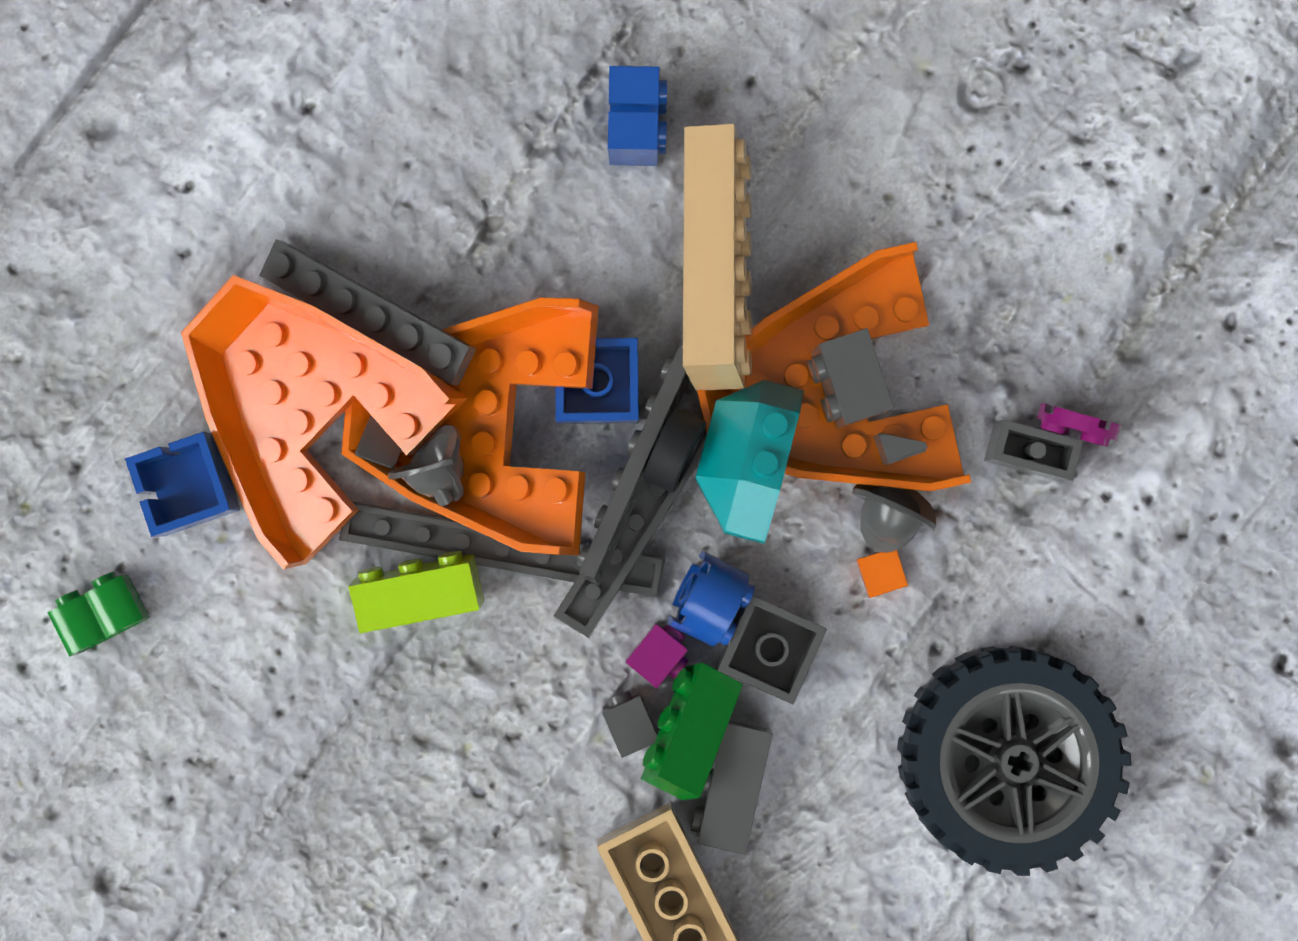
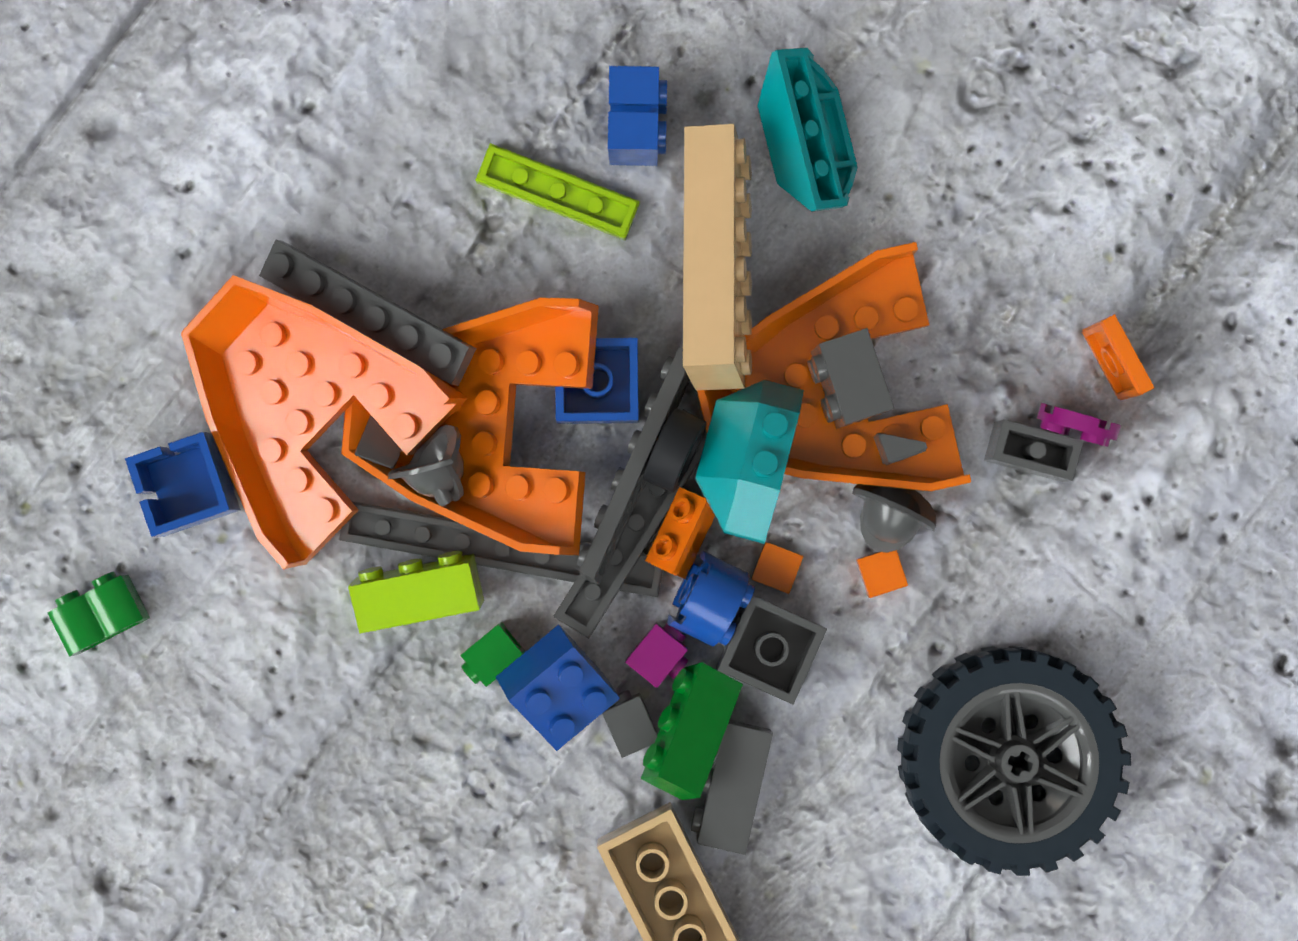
(491, 655): none -> green brick
(557, 191): none -> lime tile
(557, 687): none -> blue brick
(681, 533): none -> orange bracket
(777, 567): none -> orange tile
(806, 131): none -> teal wedge
(1117, 358): none -> orange tile

